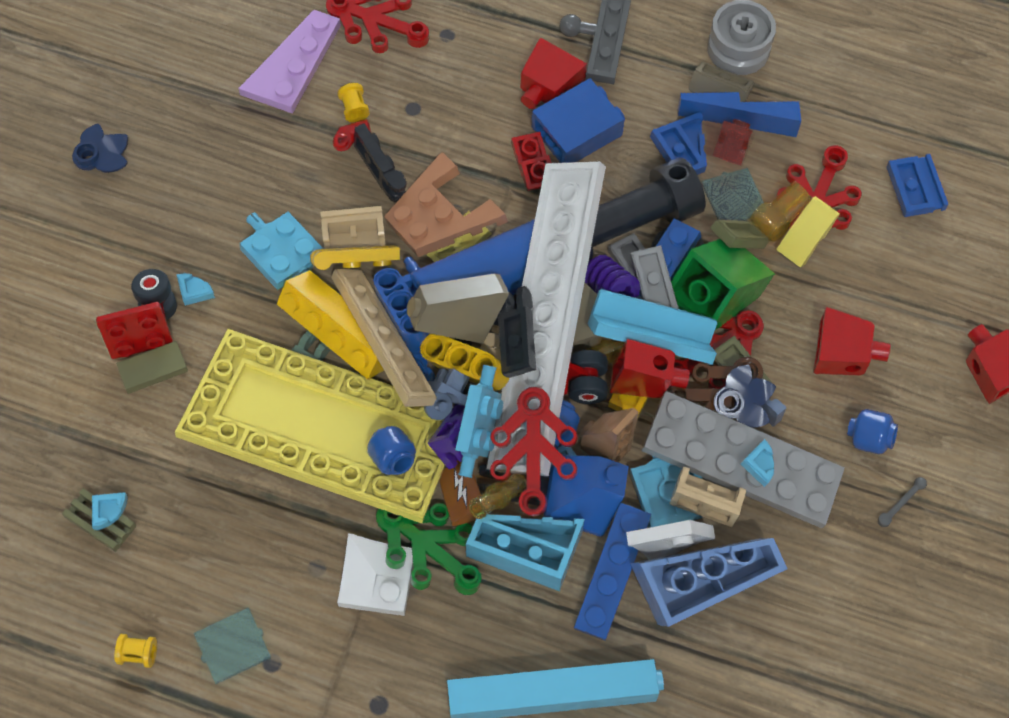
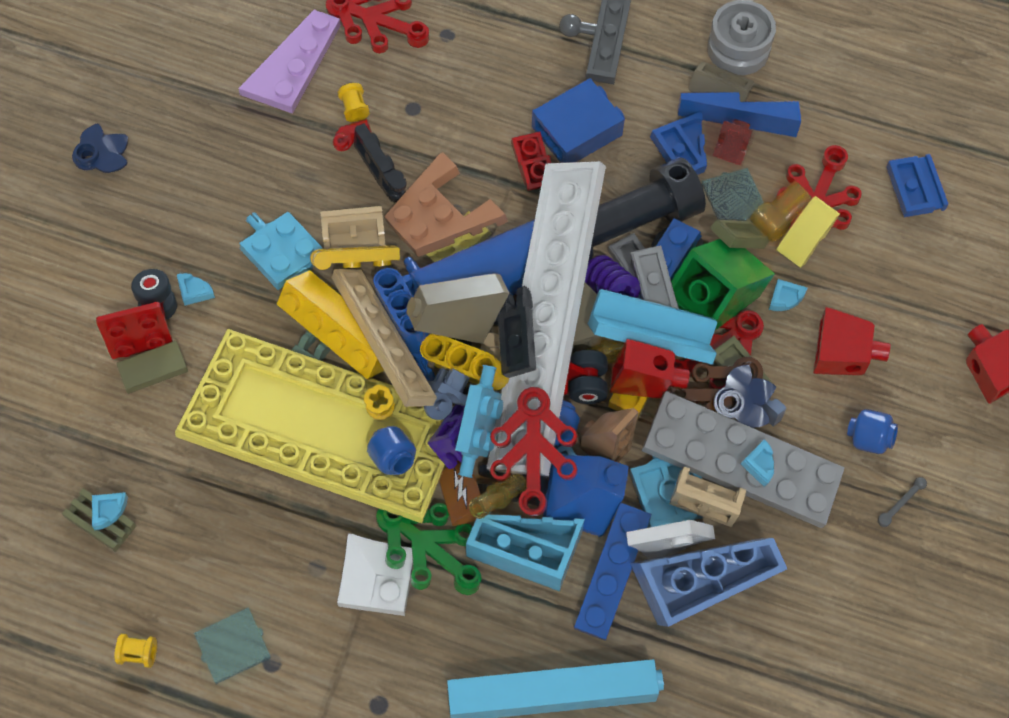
(384, 411): none -> yellow bush
(549, 74): red torso -> none
(786, 295): none -> medium azure tile

